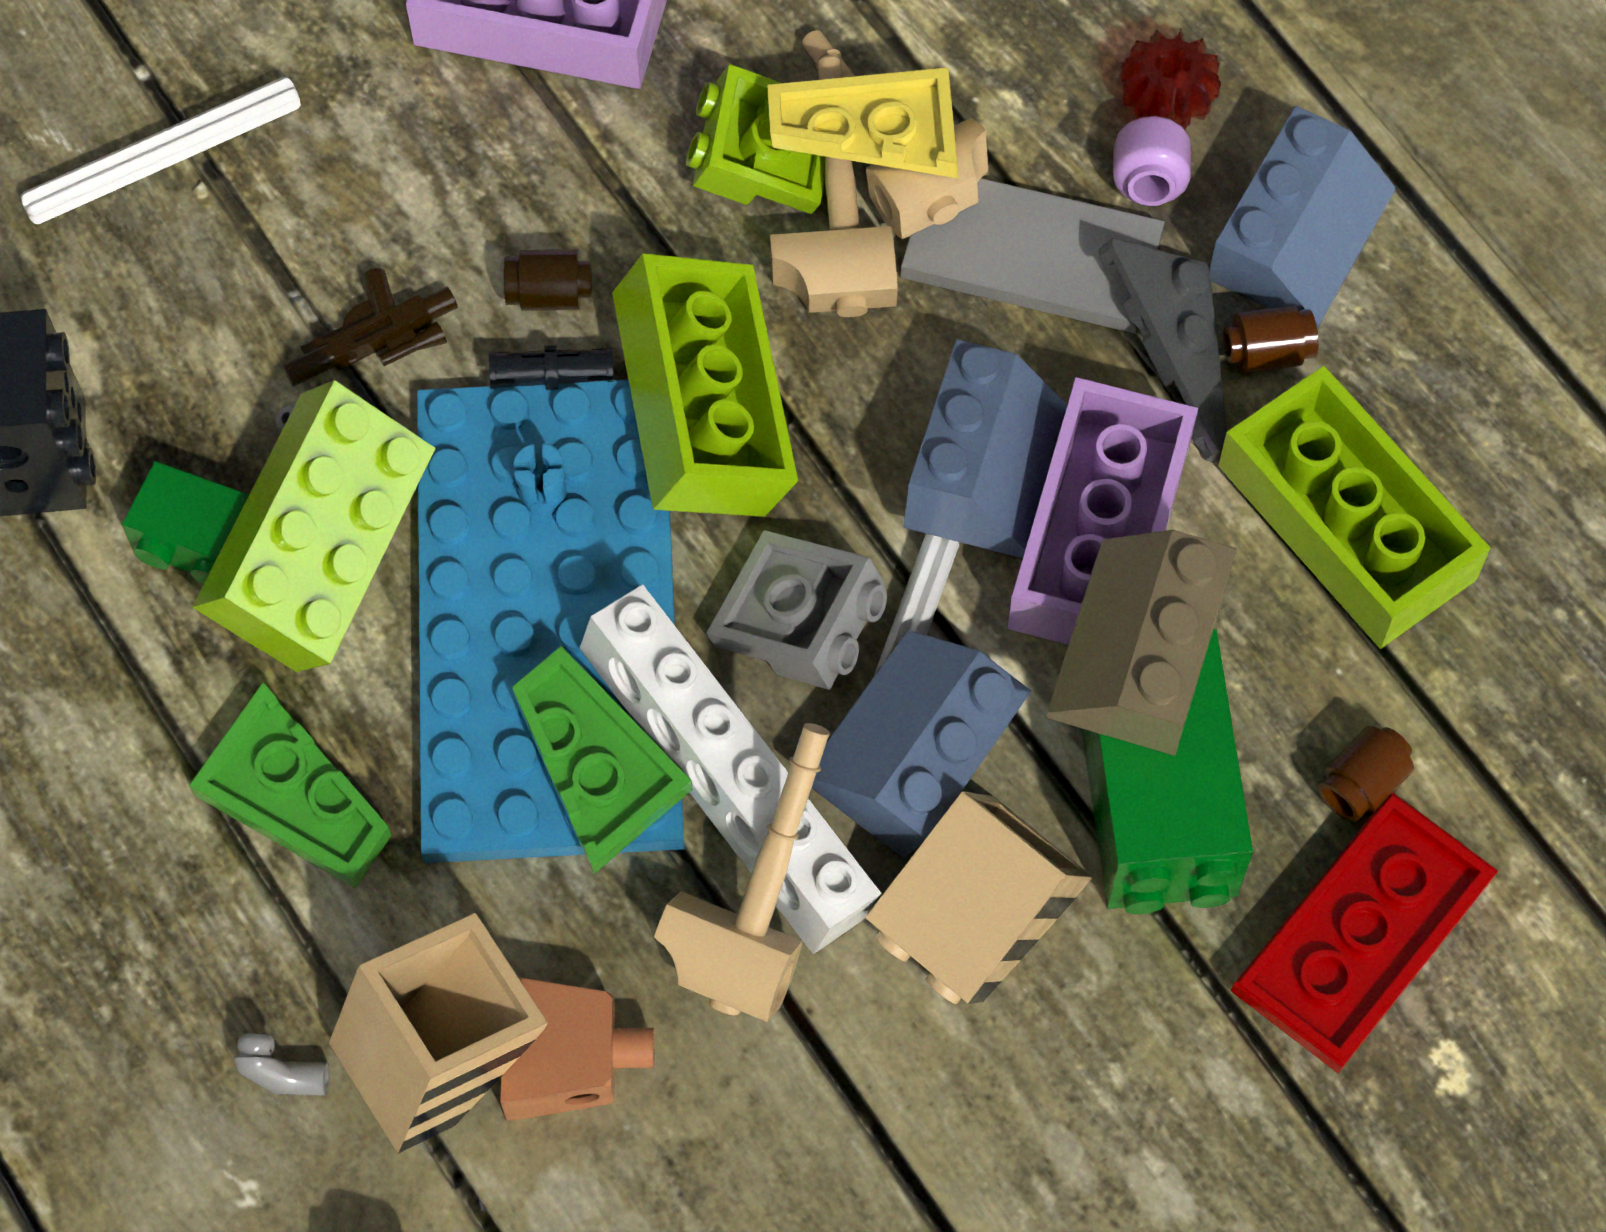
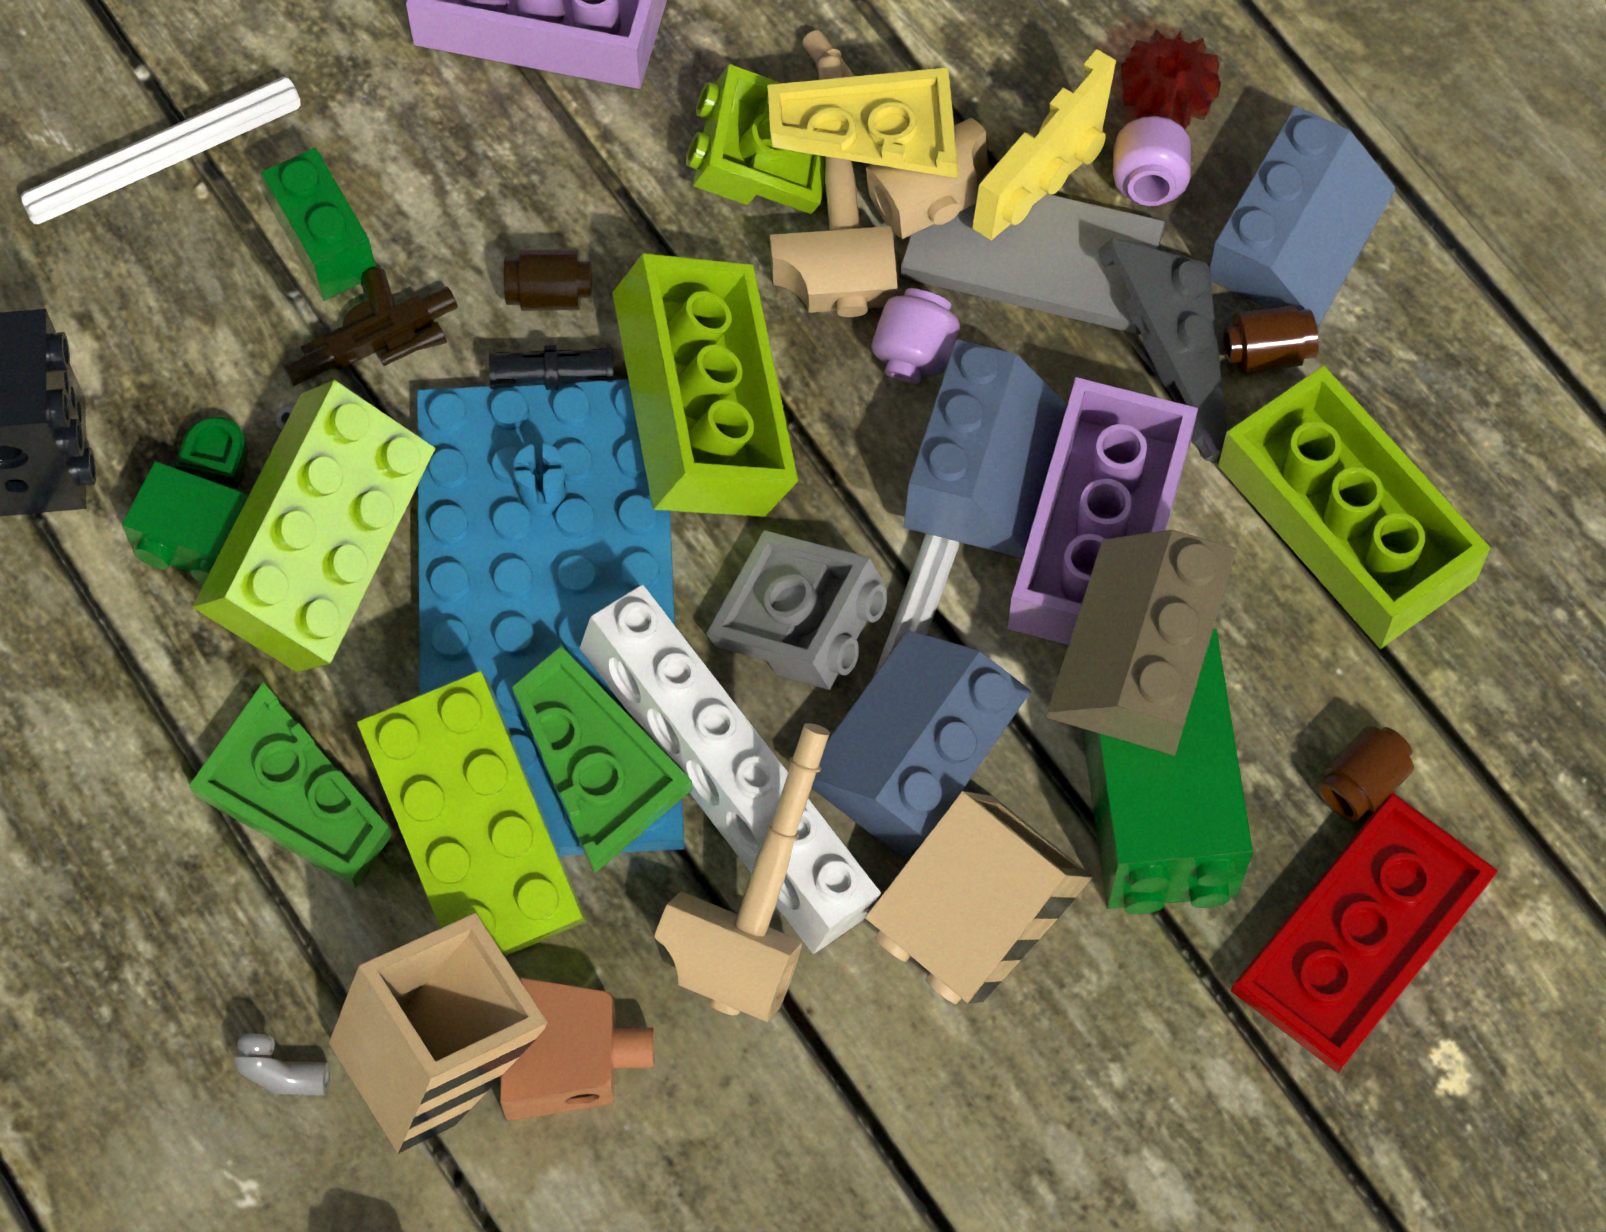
(214, 451): none -> green tile
(319, 223): none -> green brick
(472, 814): none -> lime brick
(915, 335): none -> lavender head
(1043, 162): none -> light yellow wing

